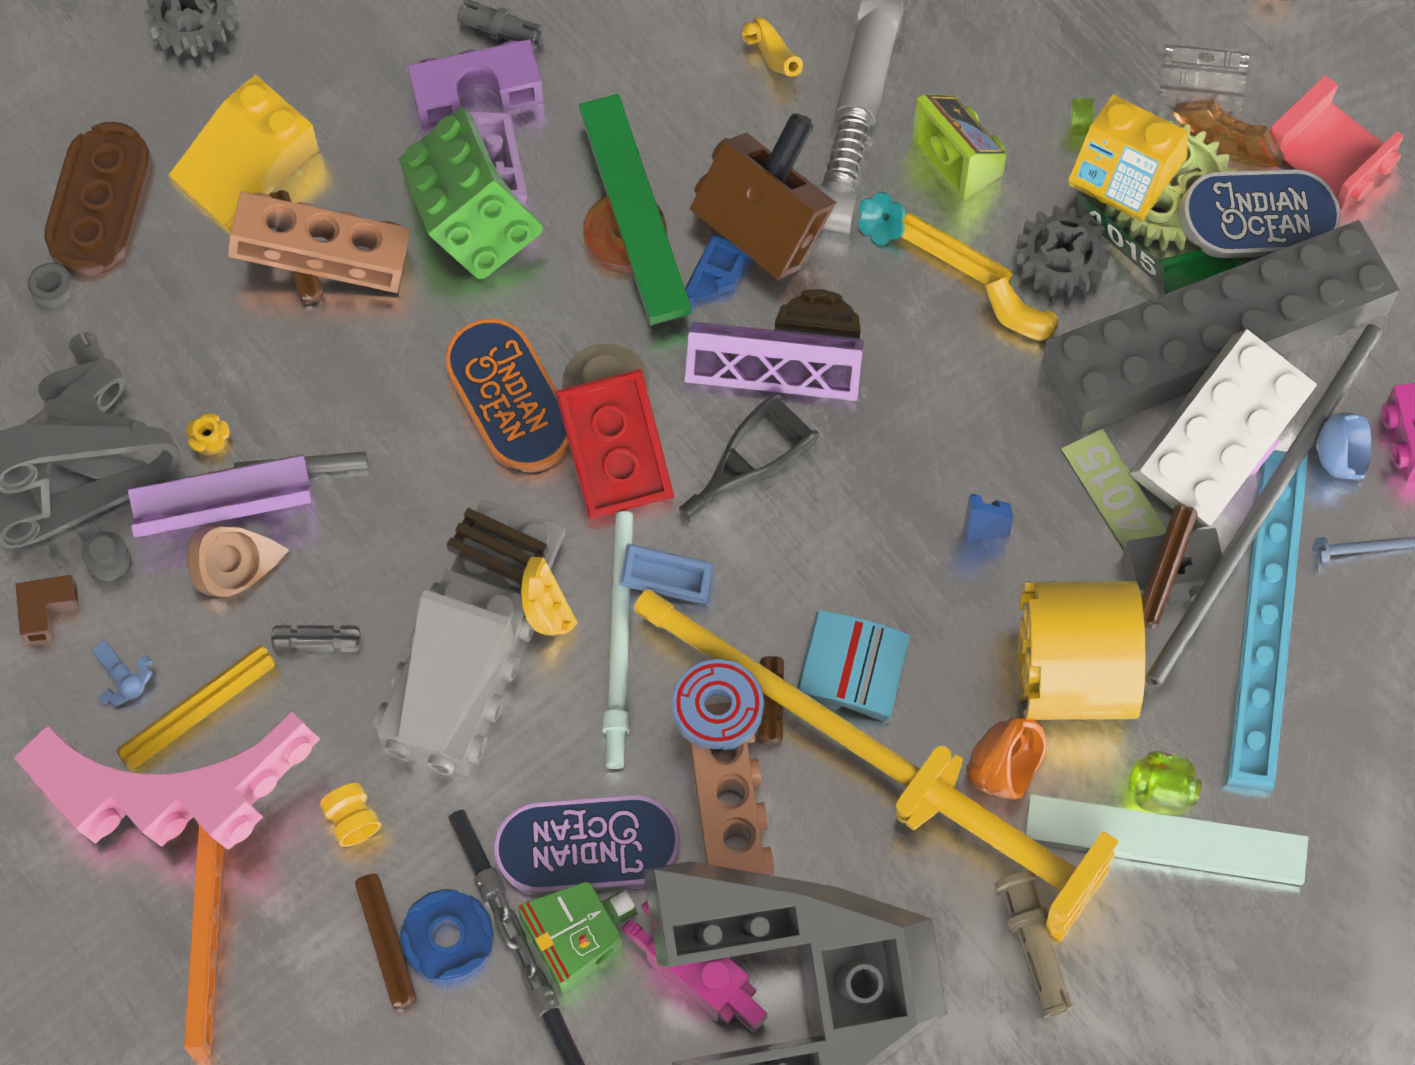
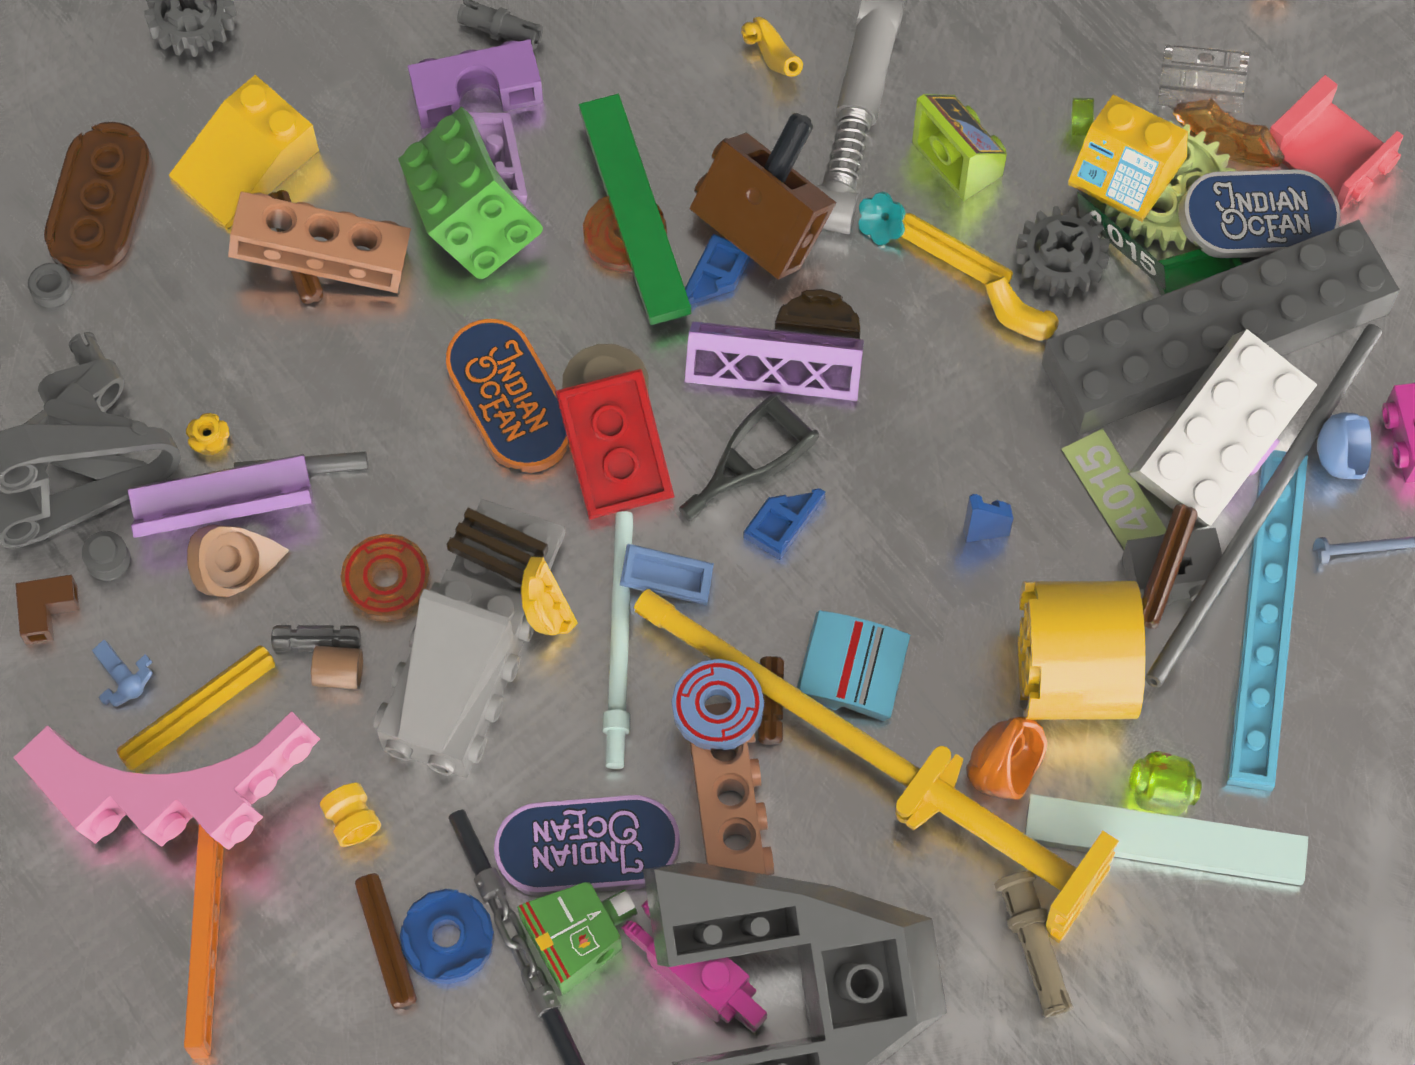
(337, 667): none -> medium nougat beam
(382, 553): none -> clear orange tile
(782, 520): none -> blue tile

